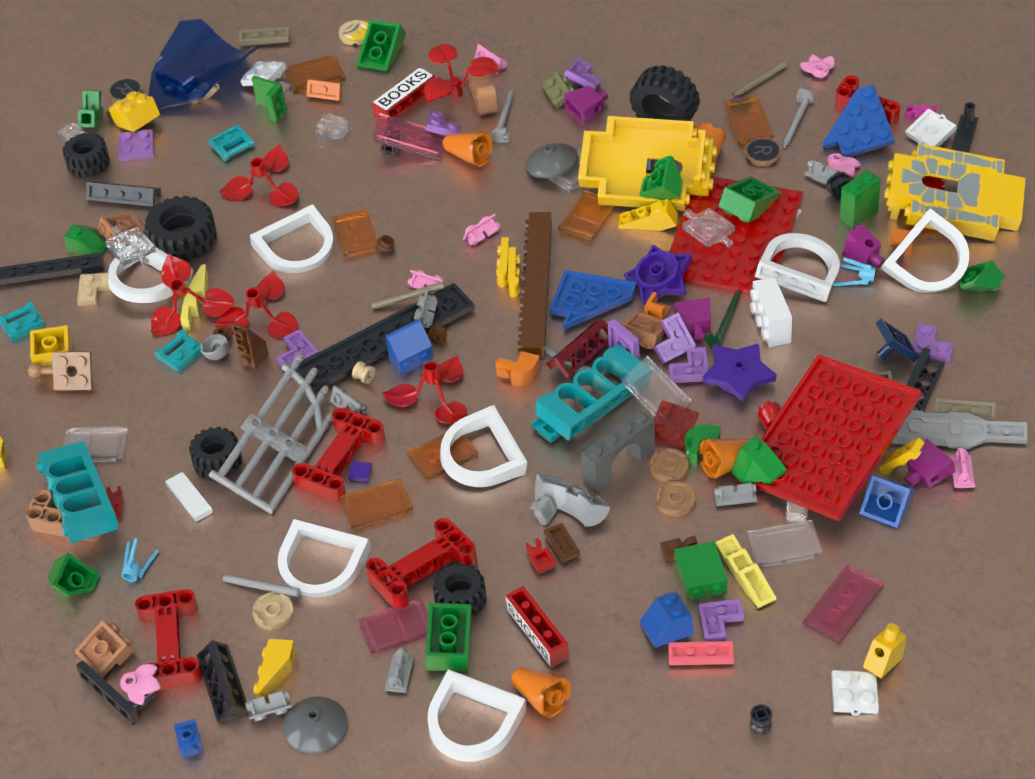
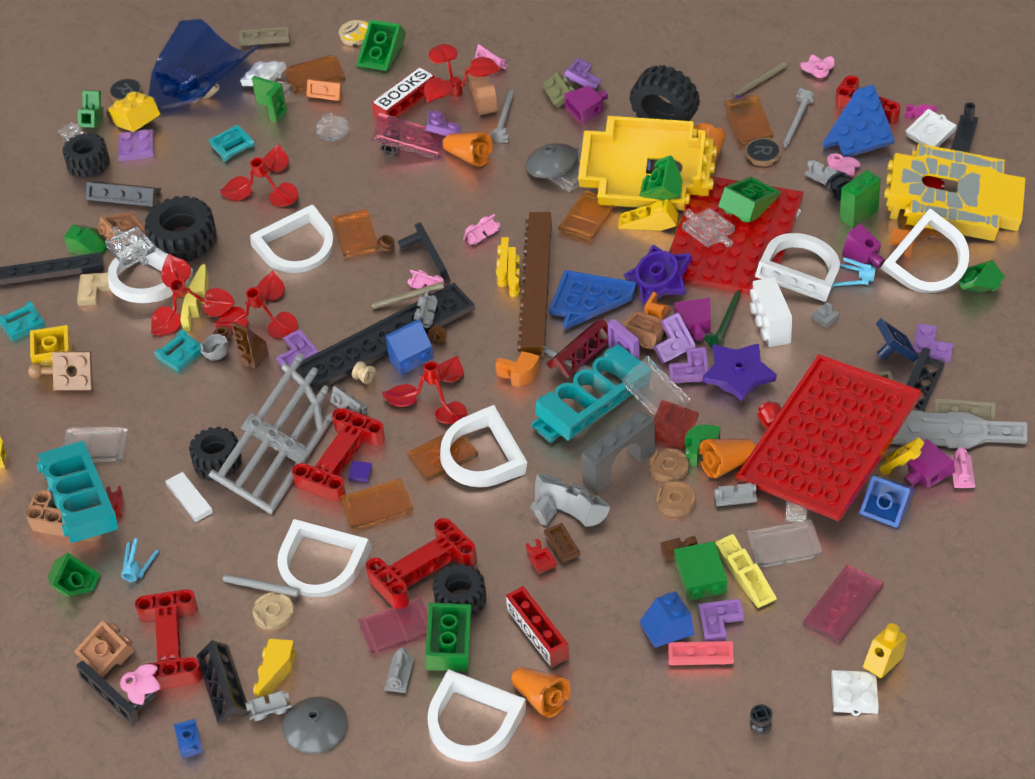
(422, 236): none -> black piece
(757, 463): green slope -> none
(825, 315): none -> light grey tile

